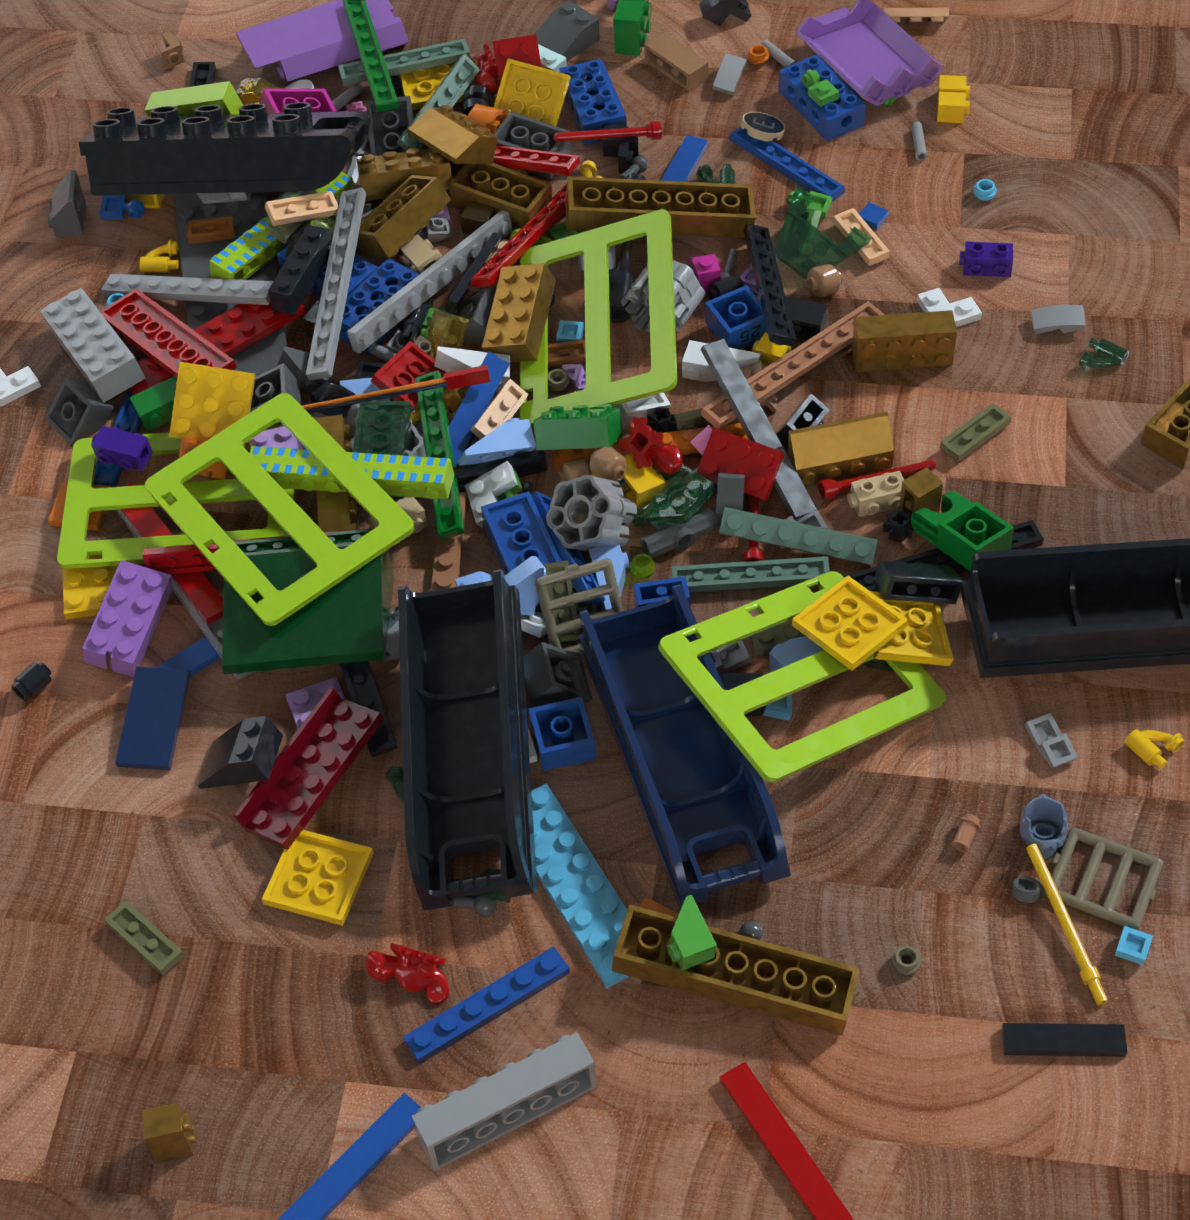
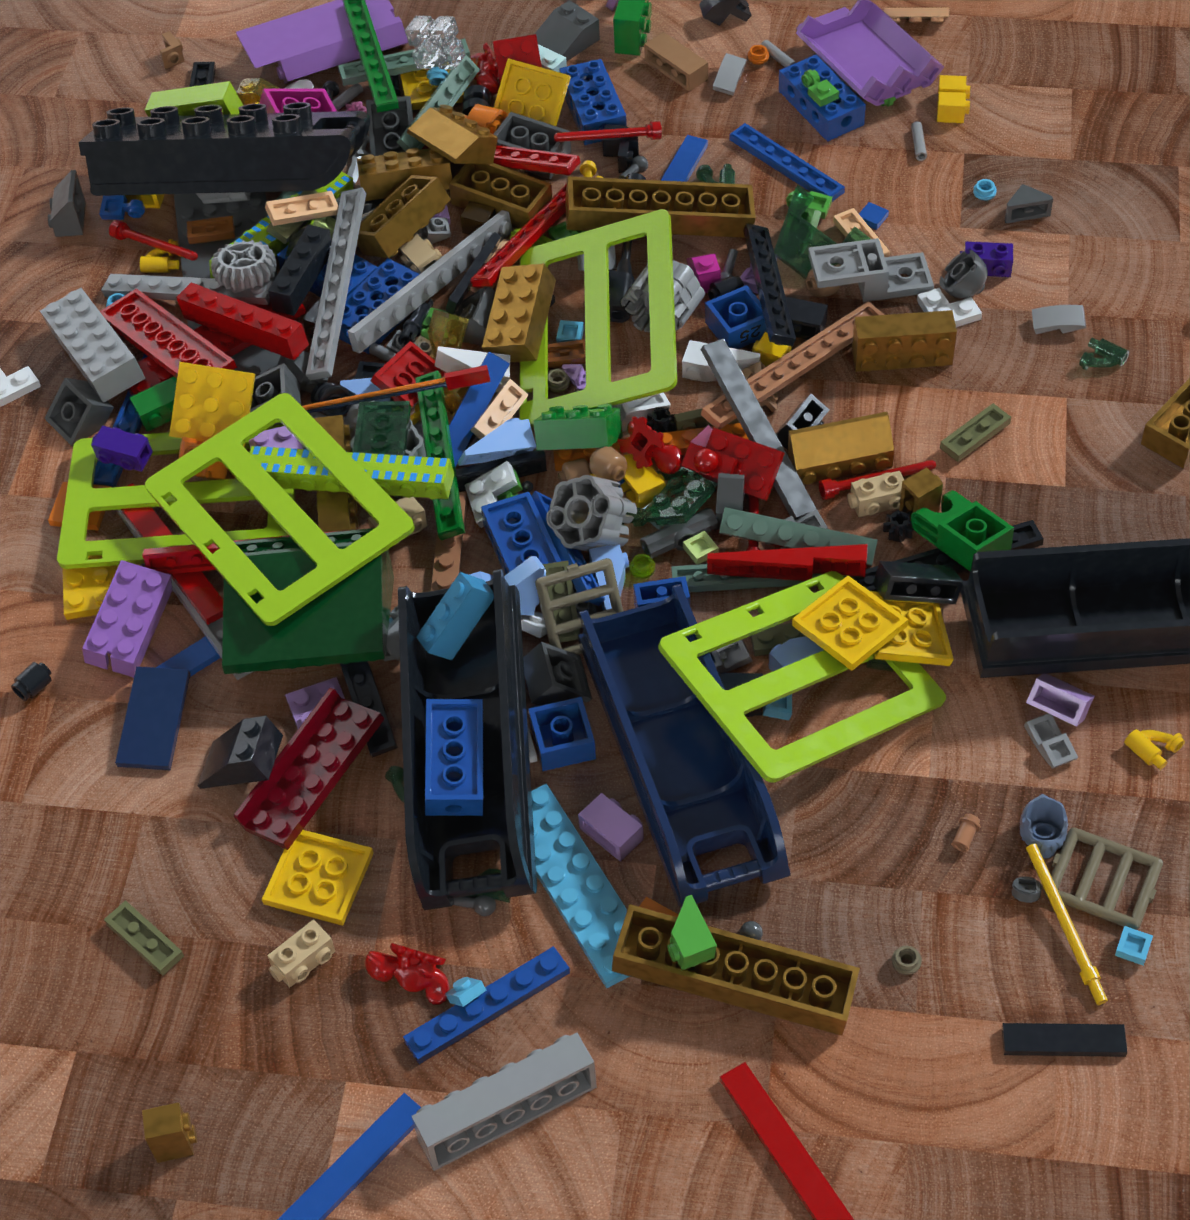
(120, 231): none -> red piece
(243, 265): none -> light grey gear
(243, 321): none -> red brick
(301, 954): none -> tan brick
(331, 88): none -> black bar
(435, 42): none -> clear brick
(436, 75): none -> medium azure plate
(454, 757): none -> blue brick
(455, 616): none -> dark azure brick
(465, 991): none -> medium azure plate
(611, 826): none -> lavender piece
(699, 546): none -> yellowish green plate
(708, 461): none -> red tile
(762, 126): tile -> none
(790, 563): none -> red slope
(865, 264): none -> light grey bracket
(965, 276): none -> dark grey cylinder
(1028, 204): none -> dark grey slope
(1060, 699): none -> lavender piece

